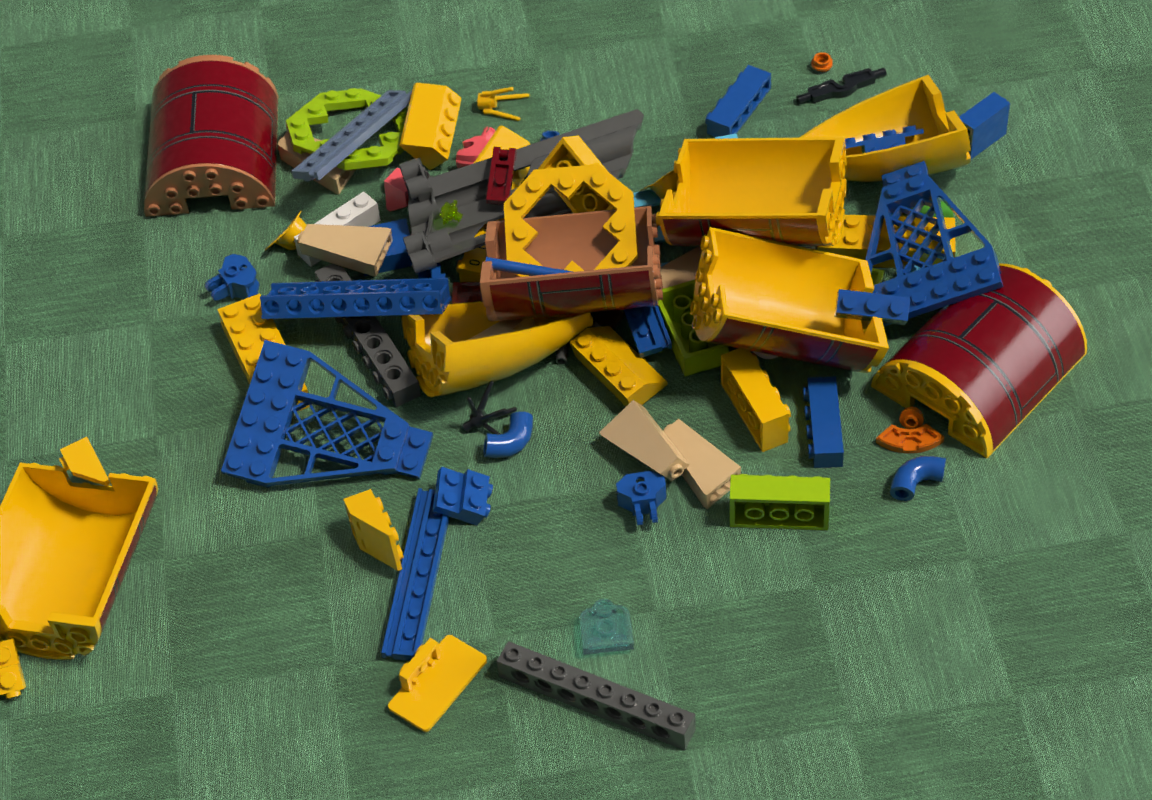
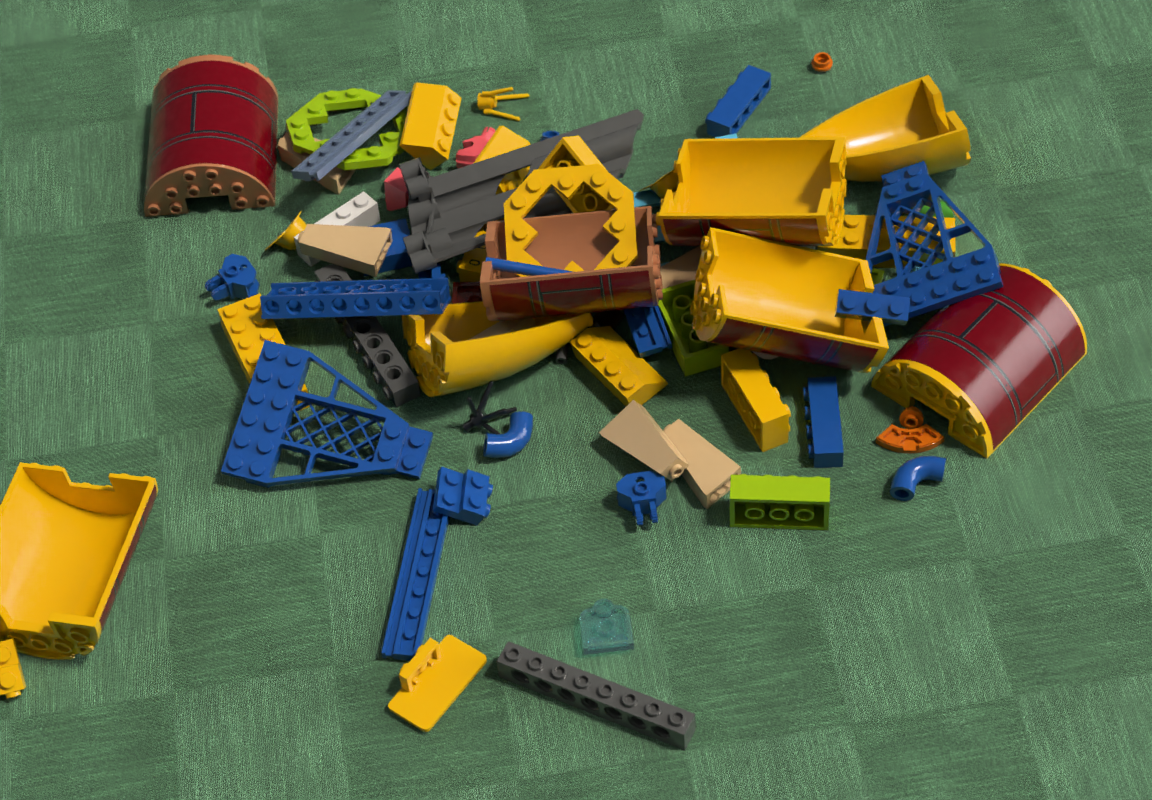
(83, 462): yellow wedge -> none
(373, 529): yellow slope -> none
(450, 212): clear neon green plant -> none
(501, 175): dark red plate -> none
(831, 89): black piece -> none
(887, 140): blue bracket -> none
(986, 122): blue brick -> none

